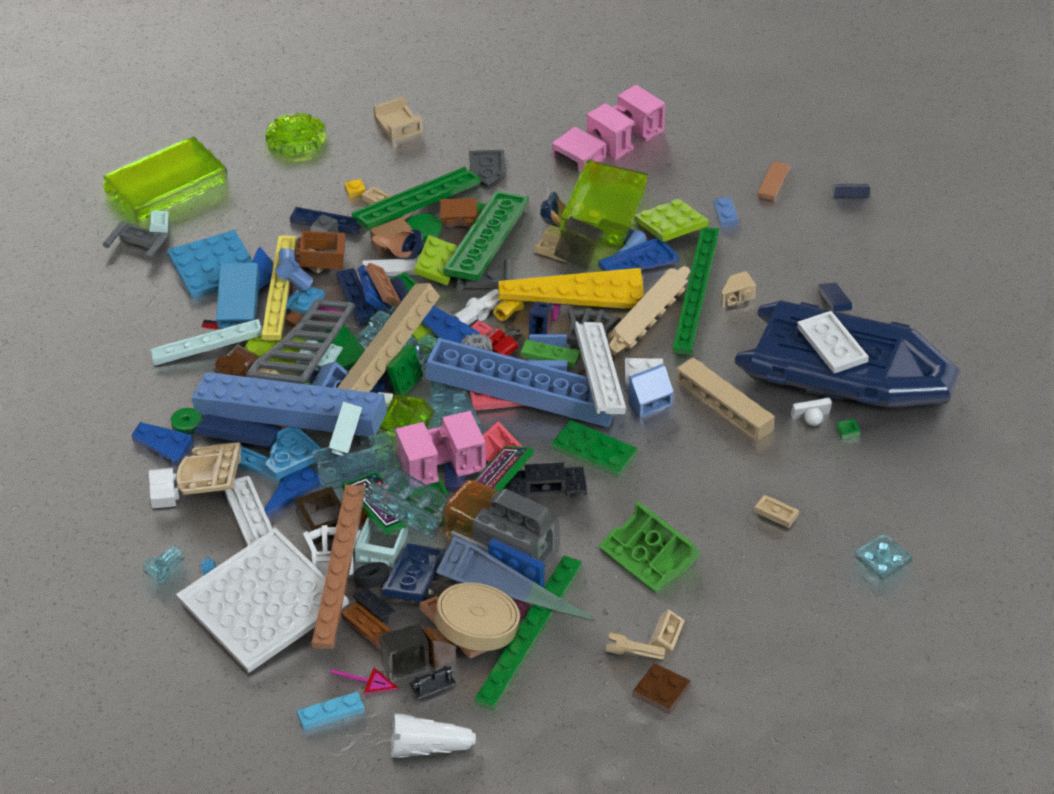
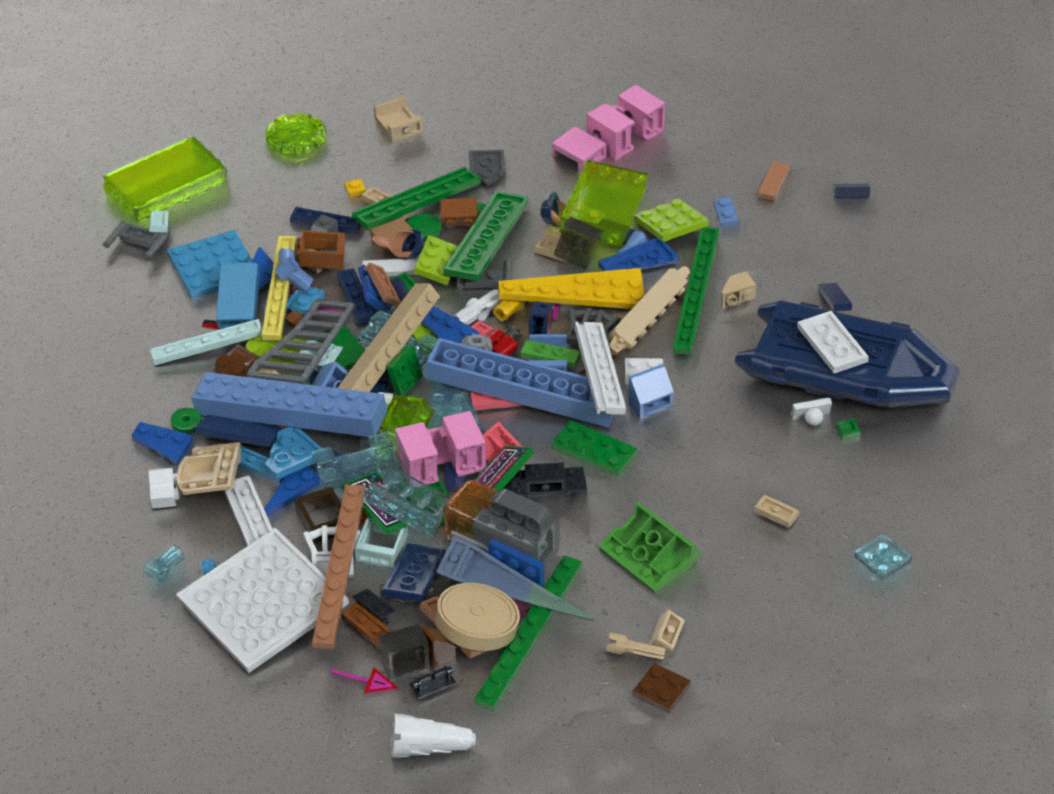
(330, 711): medium azure plate -> none
(345, 428): light aqua window -> none
(371, 575): black tyre -> none
(725, 399): tan brick -> none

